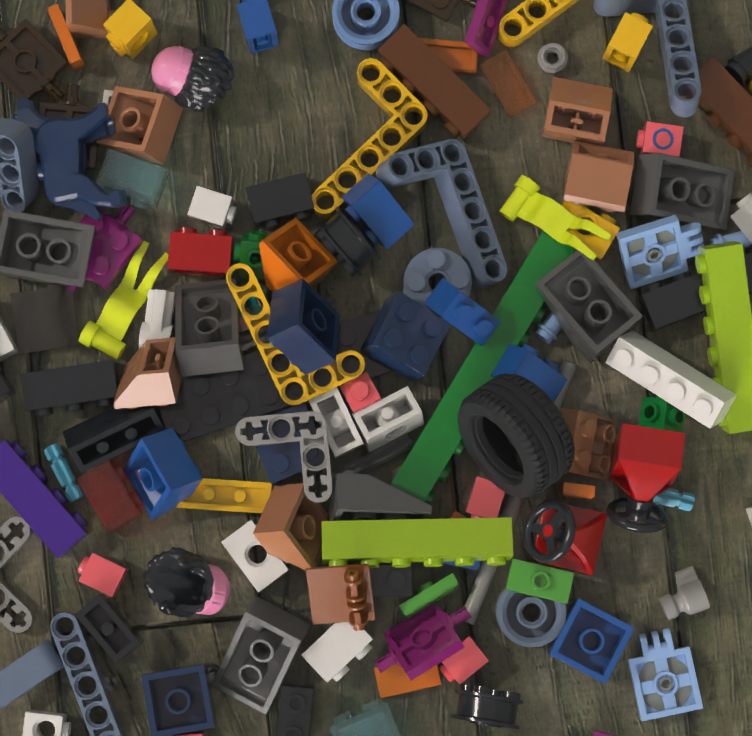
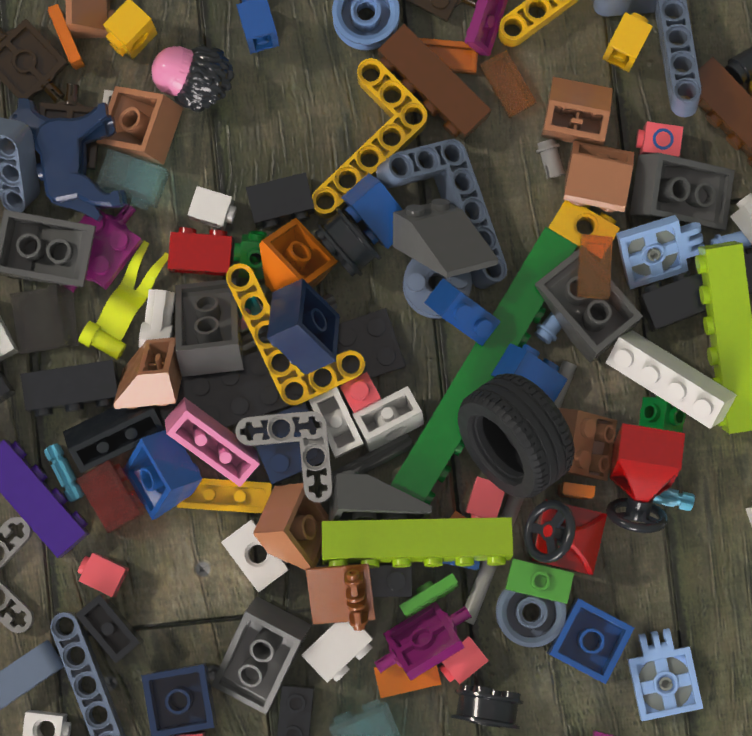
(186, 584): black hair -> none
(211, 442): none -> bright pink brick
(405, 336): dark blue brick -> none
(441, 238): none -> dark grey slope
(548, 215): neon yellow flag -> none
(550, 158): none -> light grey pin
(557, 50): light grey plate -> none
(594, 266): none -> clear orange tile
(689, 596): light grey piece -> none

